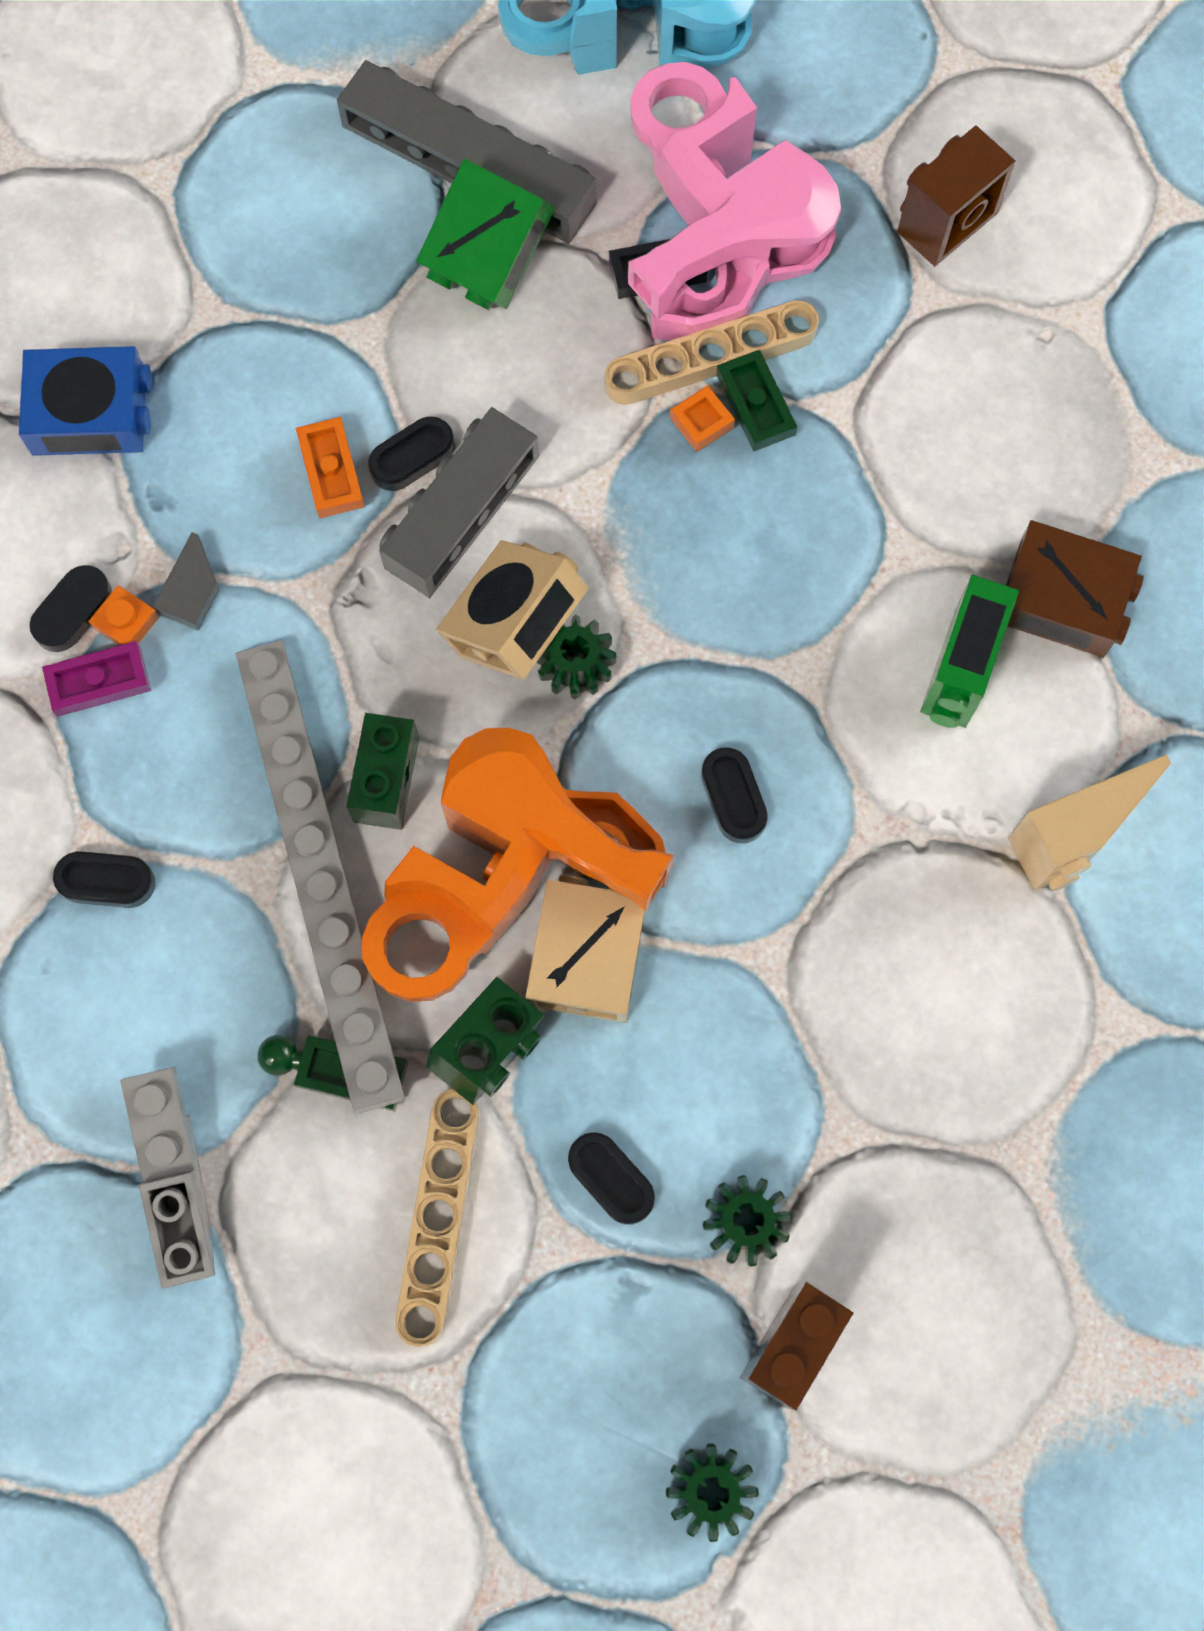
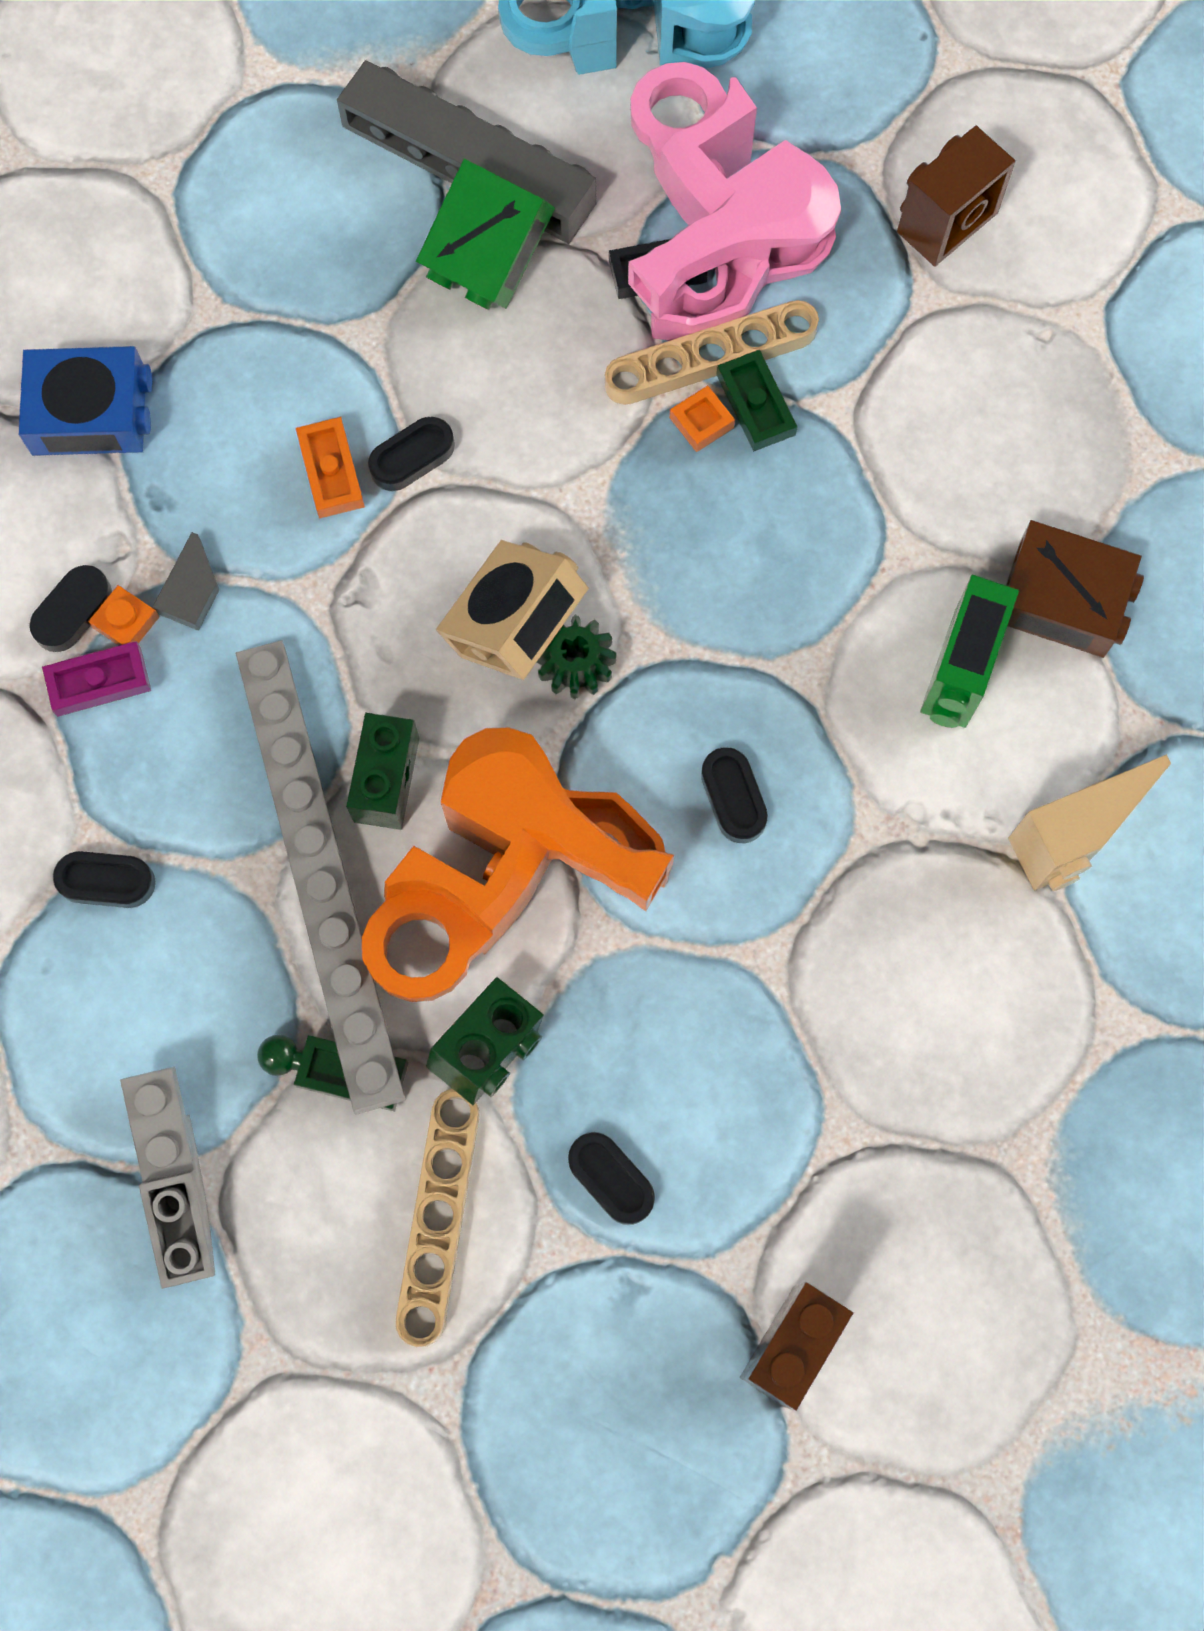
(459, 501): dark grey brick -> none
(585, 950): tan brick -> none
(699, 1505): dark green gear -> none
(757, 1207): dark green gear -> none

